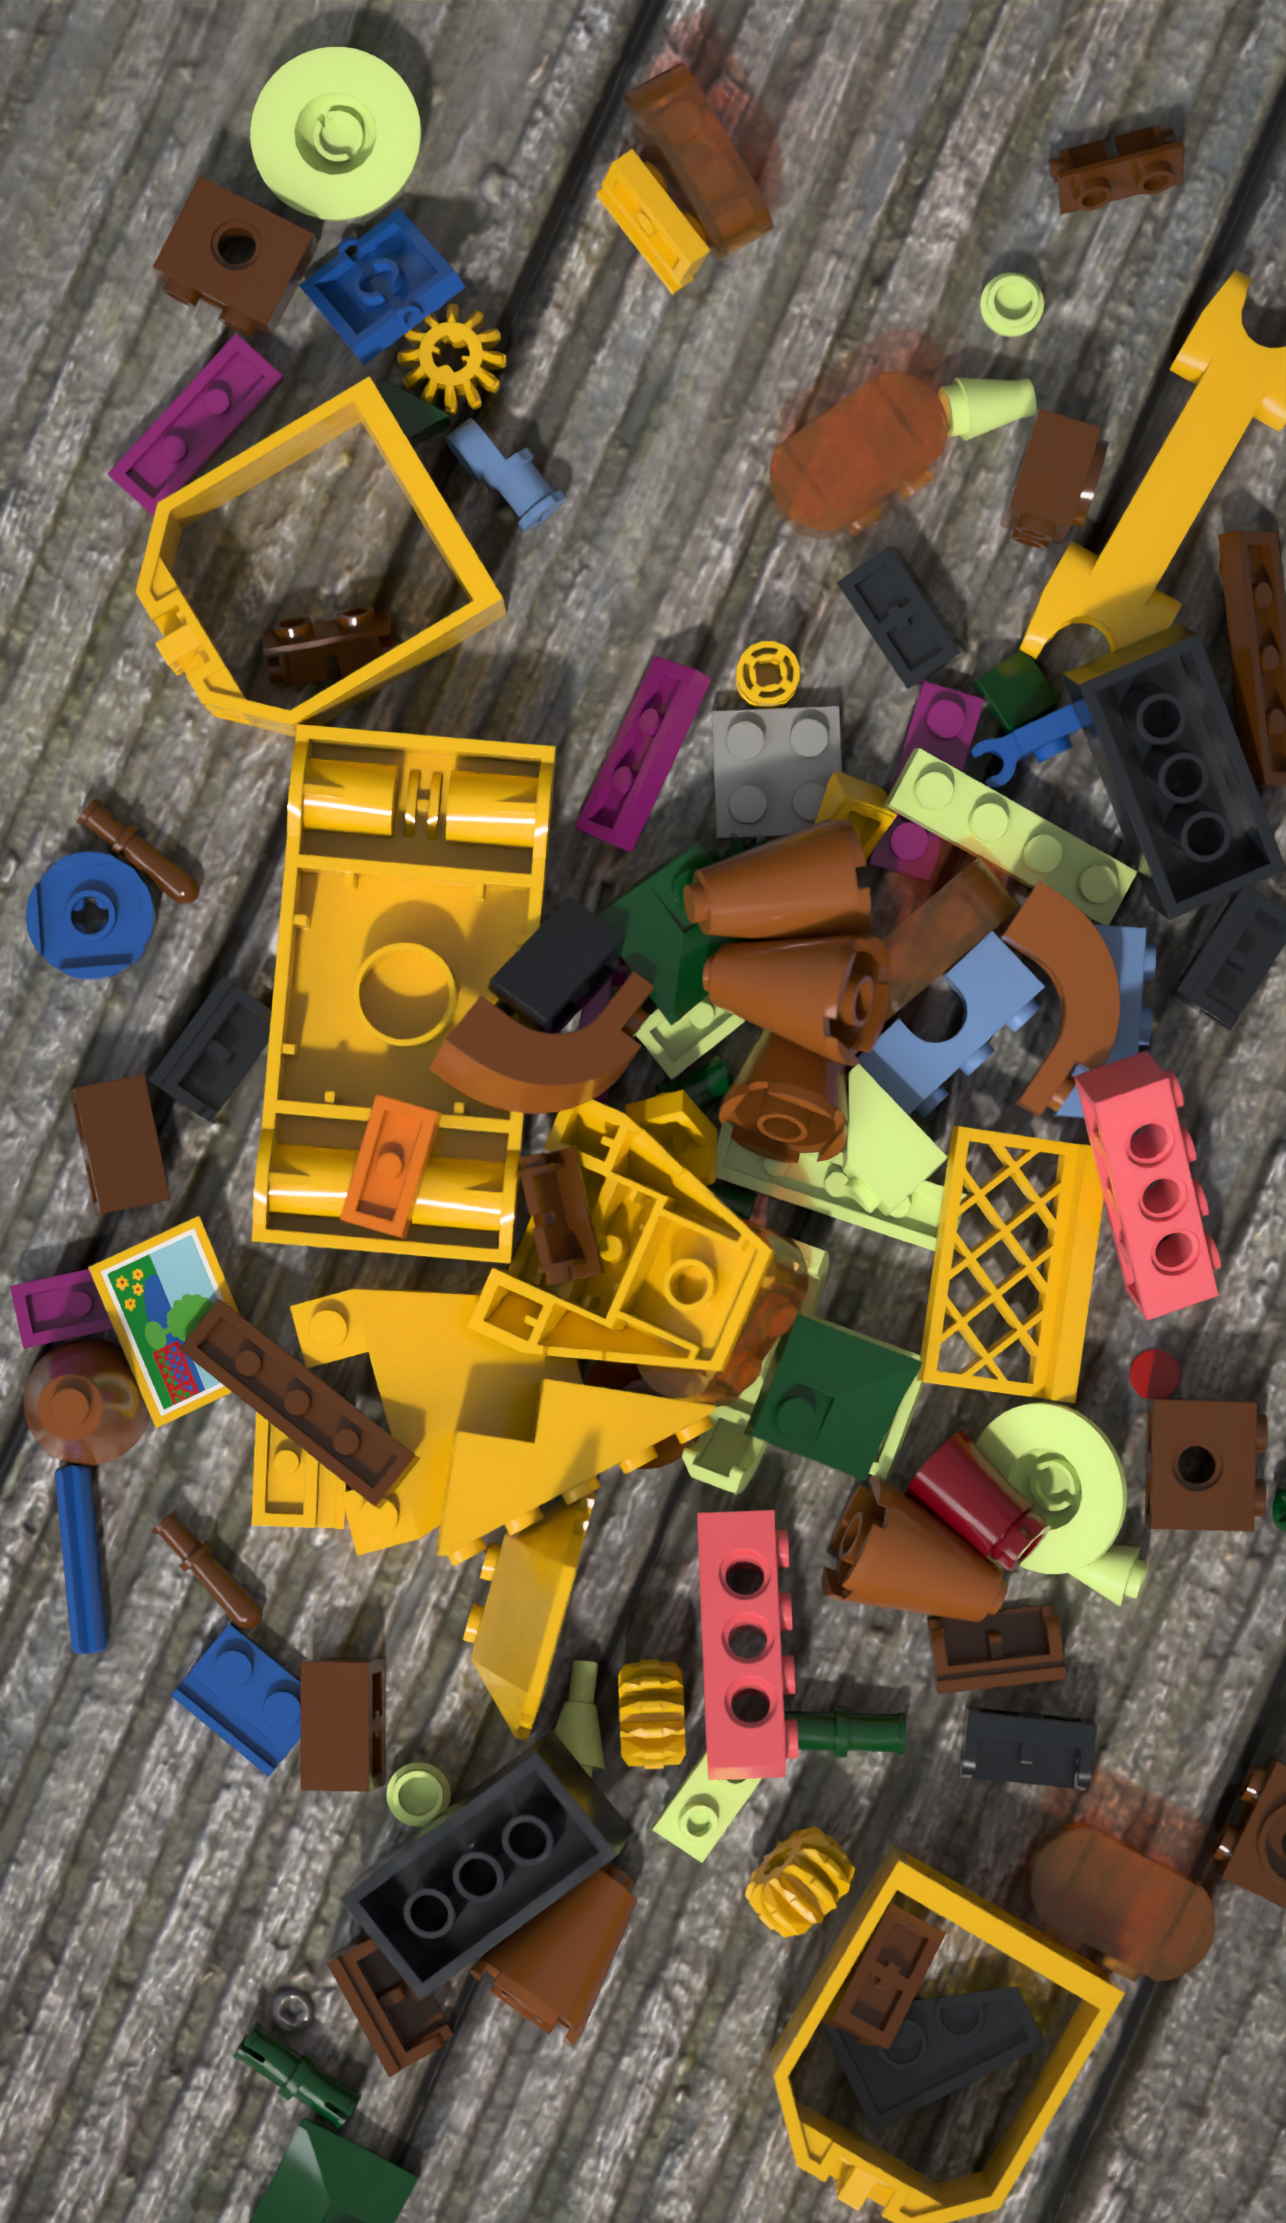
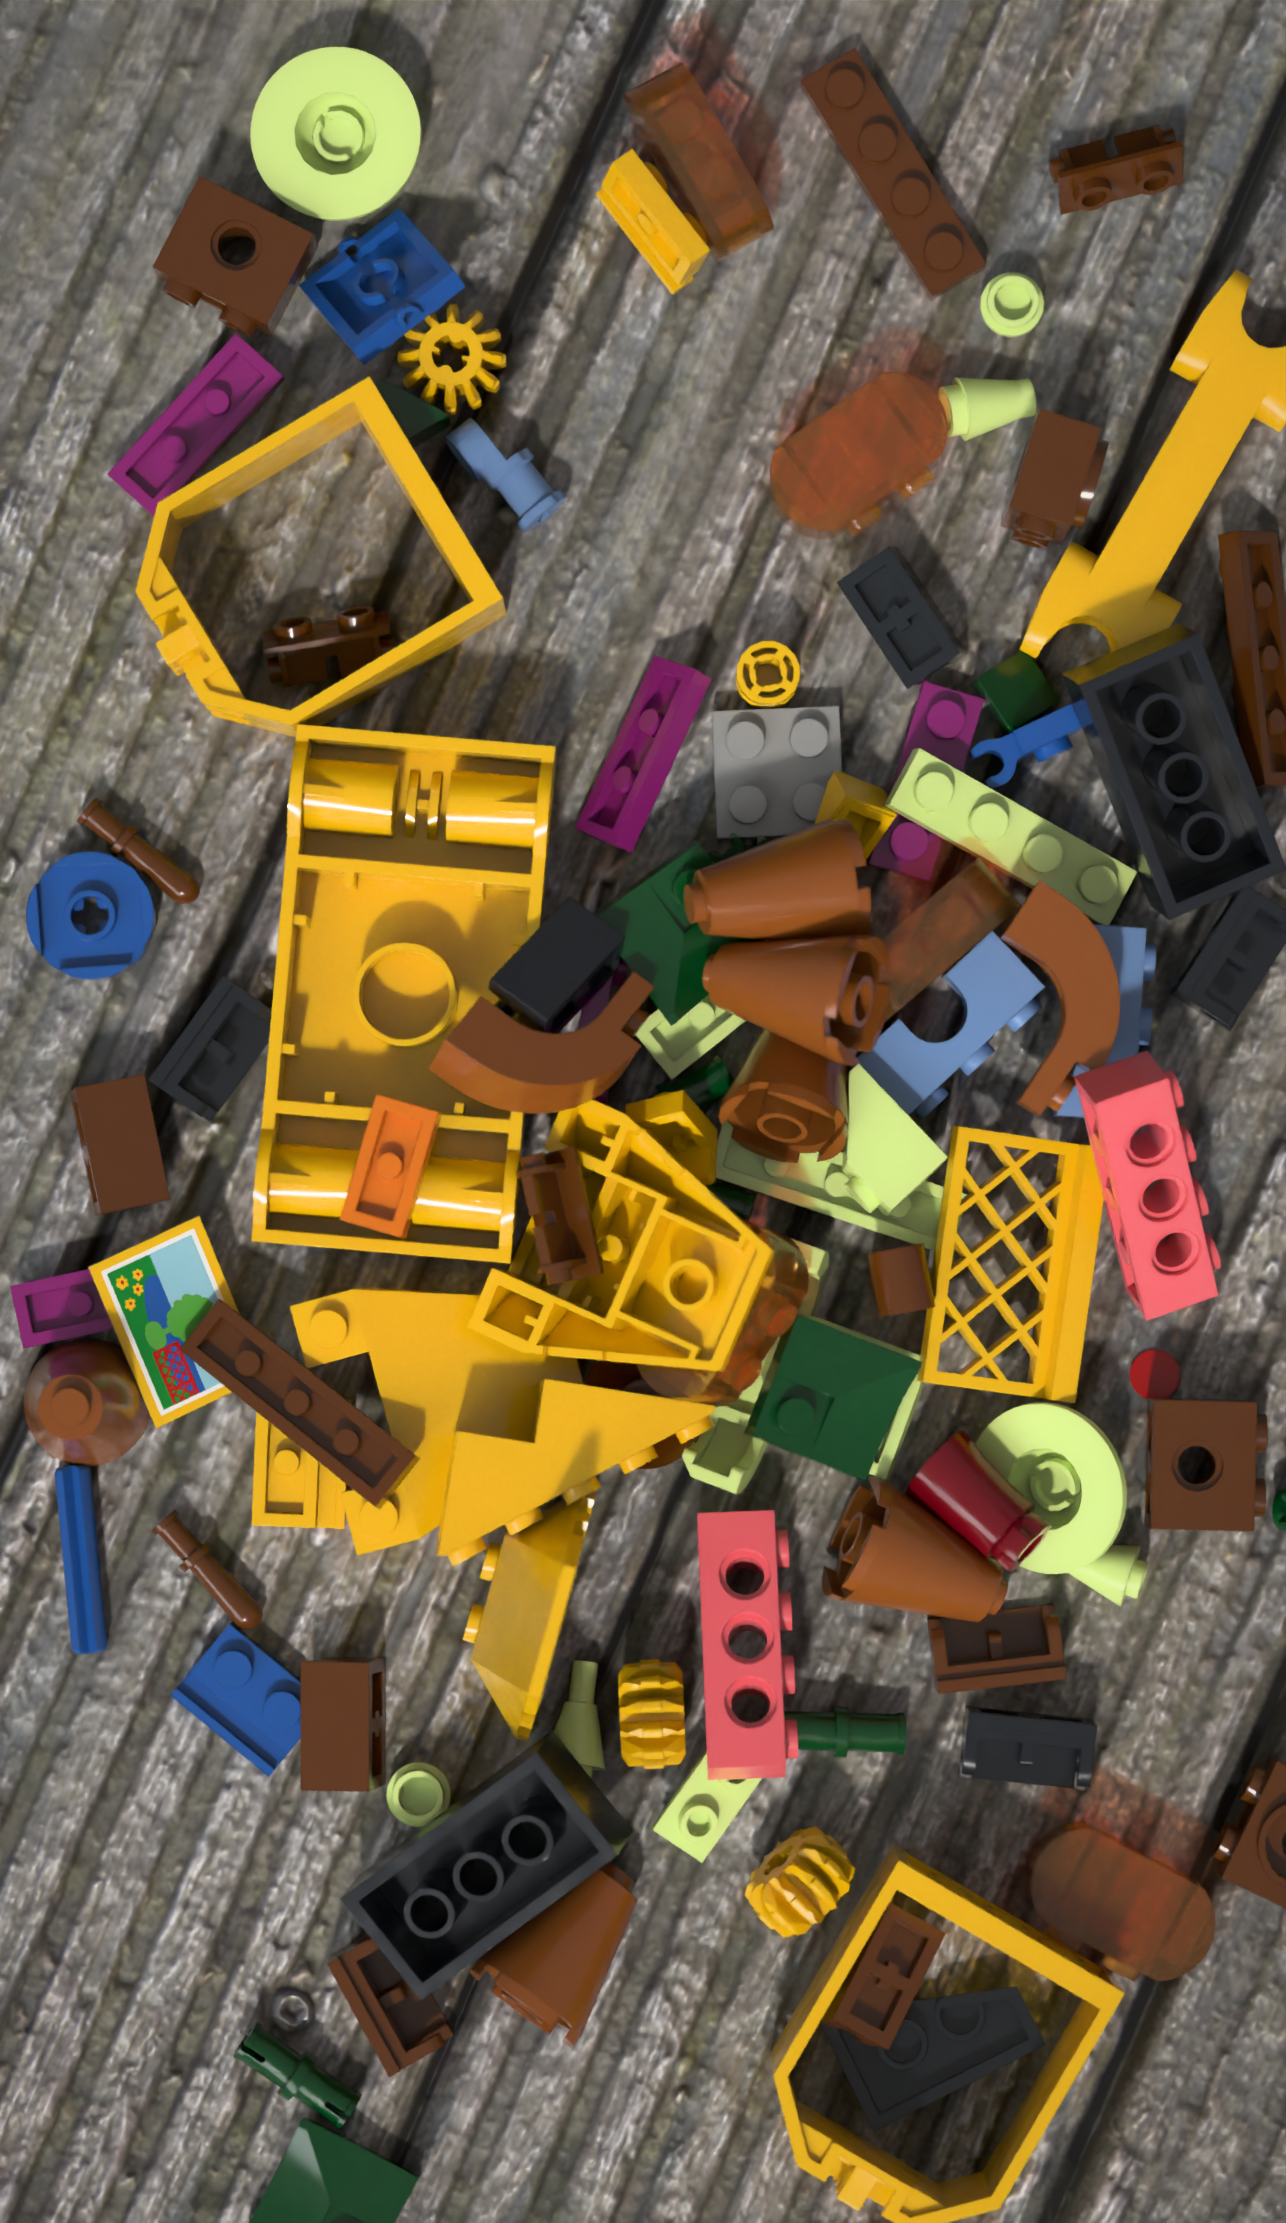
(892, 174): none -> reddish brown plate
(900, 1280): none -> reddish brown piece

